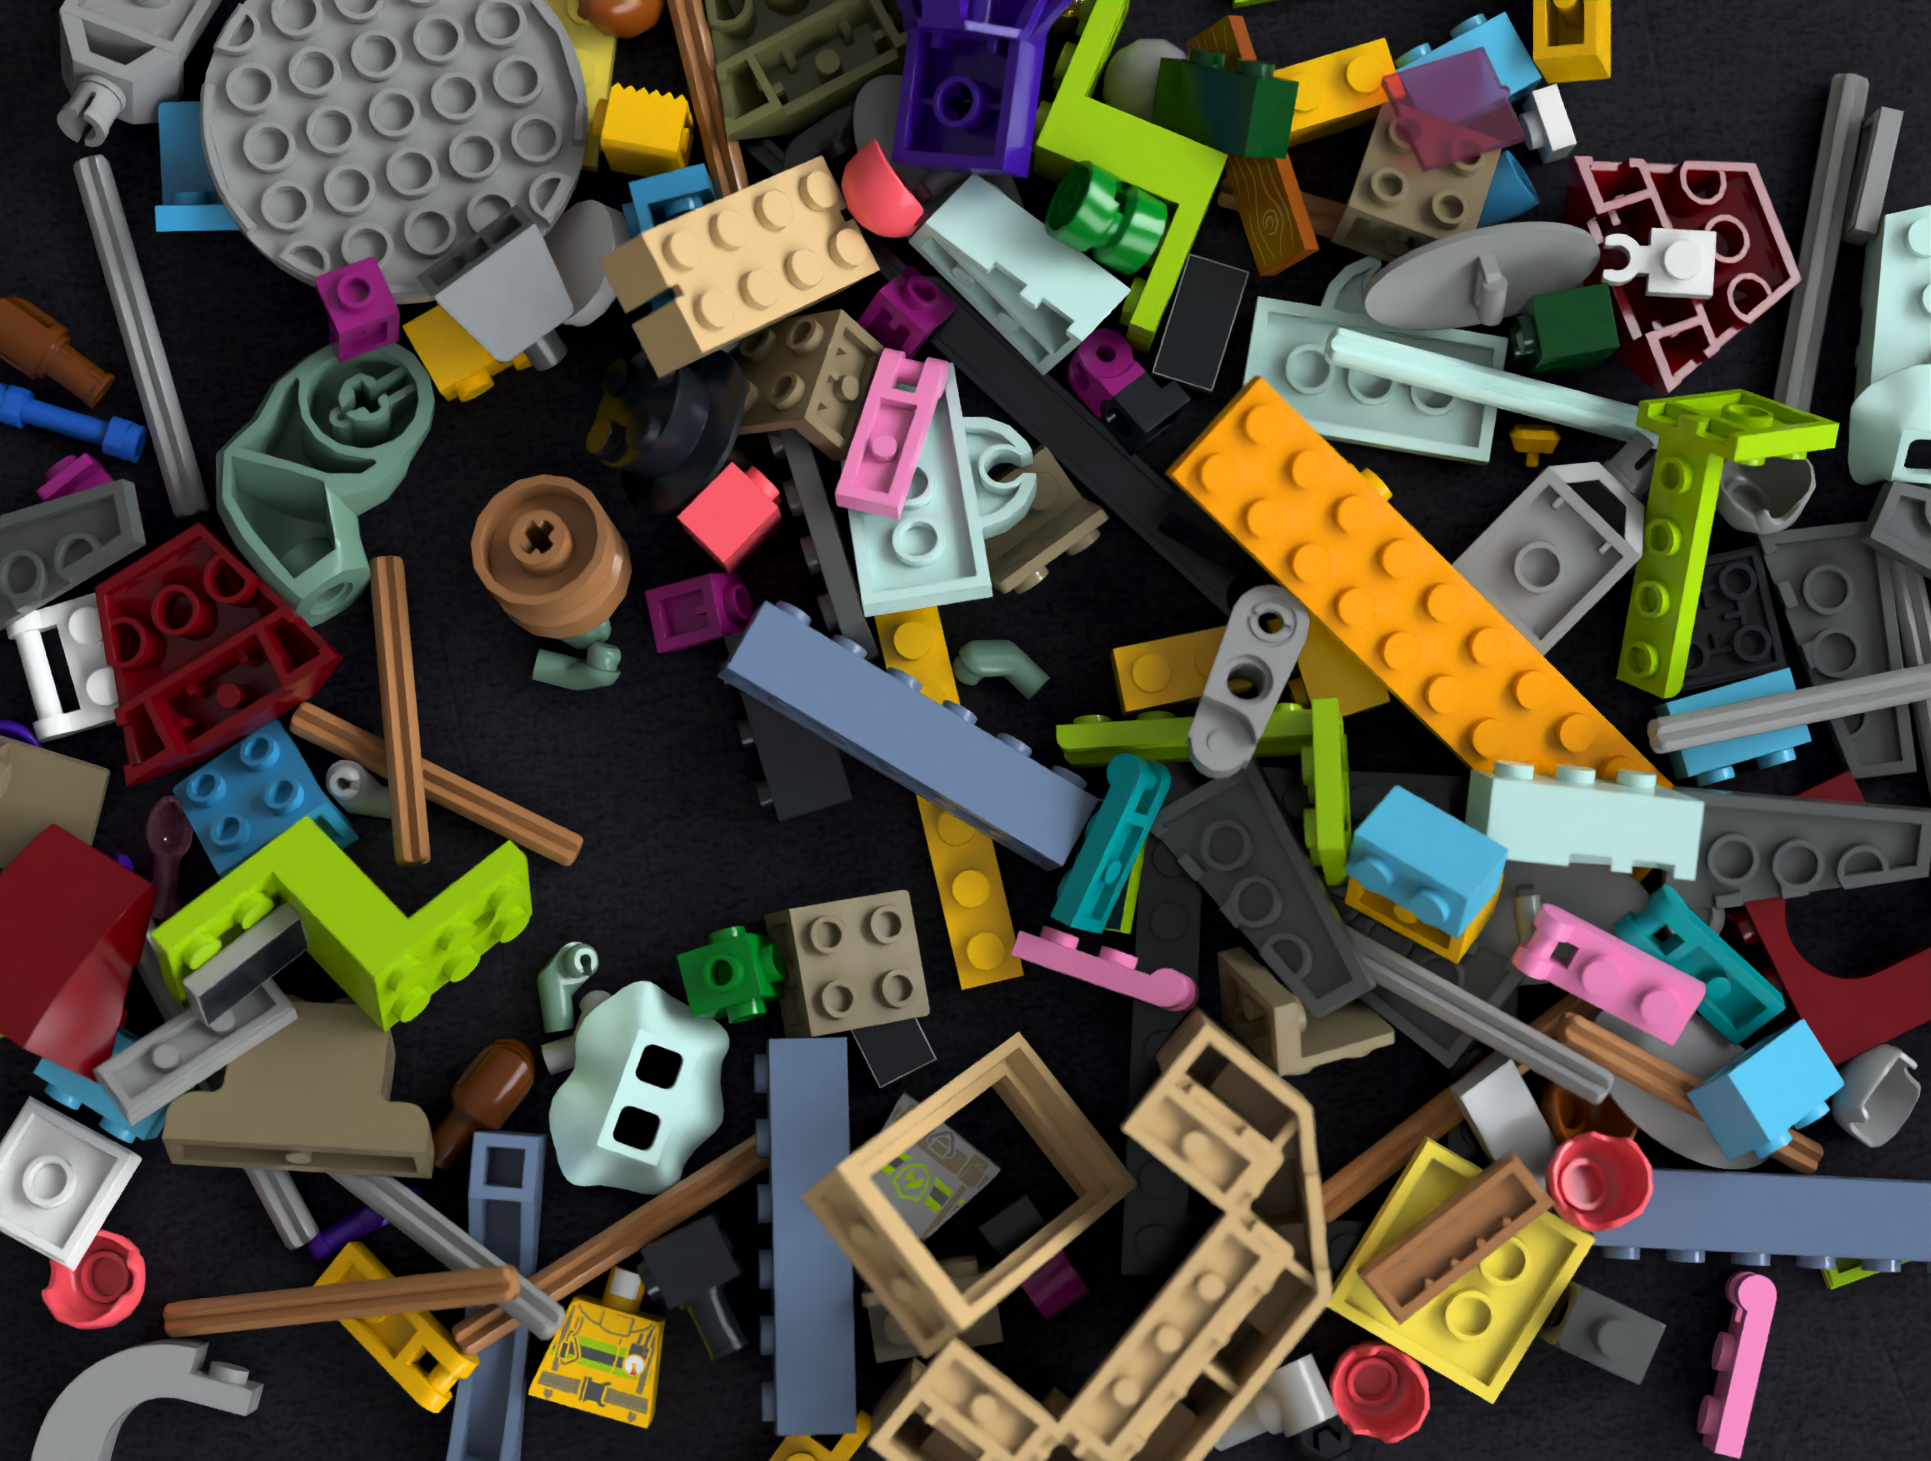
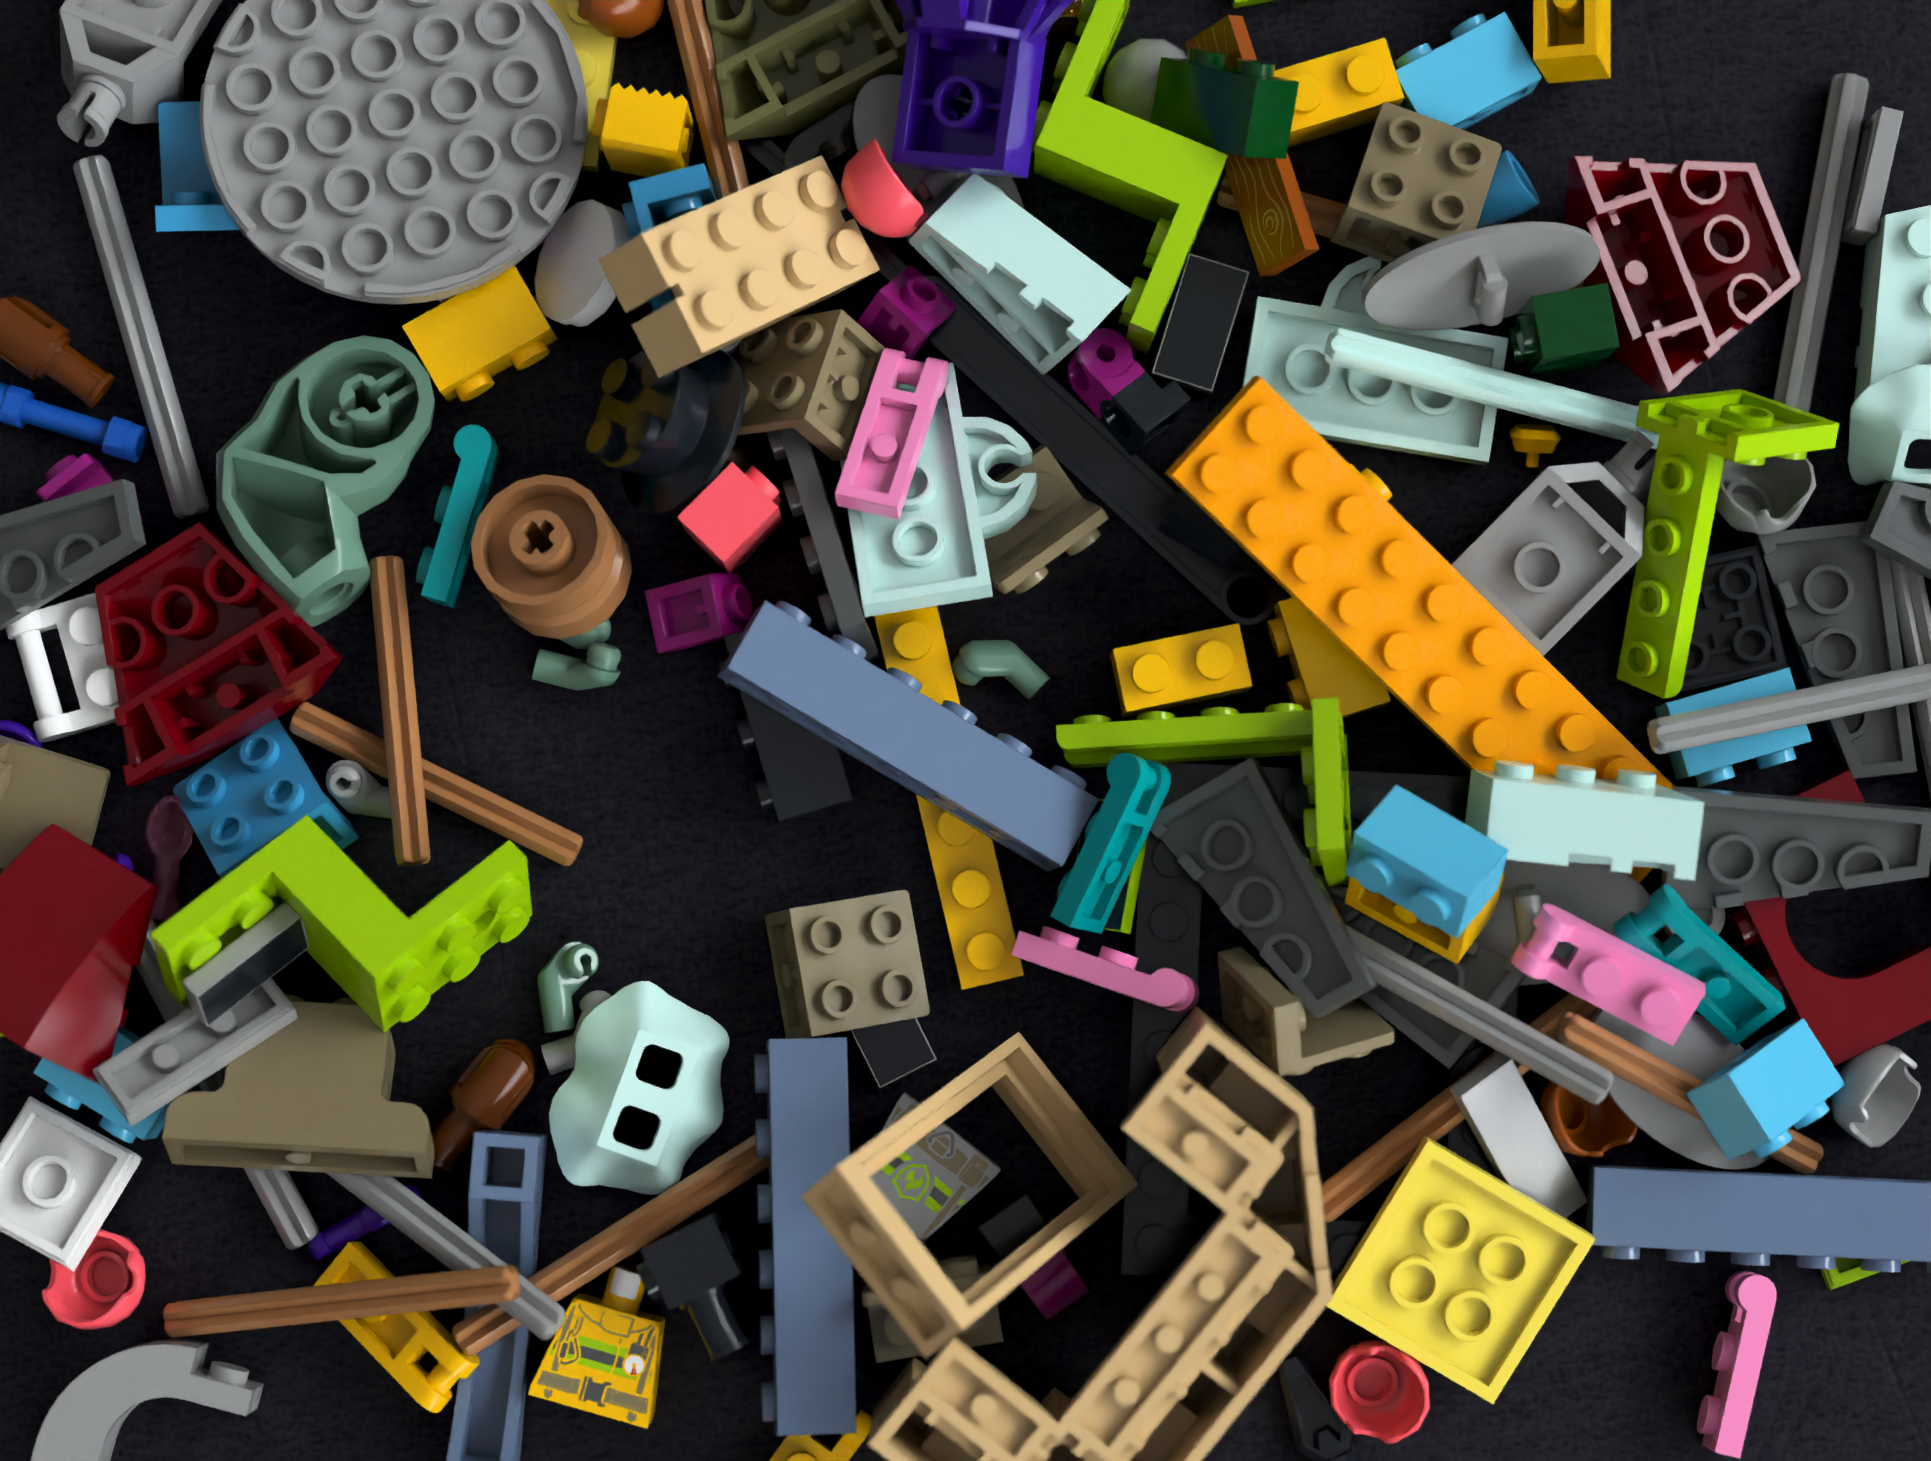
(358, 308): magenta bracket -> none
(457, 510): none -> teal plate
(505, 291): torso -> none
(733, 975): green brick -> none
(1113, 222): green wheel -> none
(1230, 727): light grey piece -> none
(1286, 1403): light grey pin -> none
(1453, 109): clear pink piece -> none
(1455, 1237): medium nougat plate -> none
(1547, 125): white plate -> none
(1598, 1181): coral hair -> none
(1603, 1332): dark grey torso -> none
(1674, 262): white plate -> none

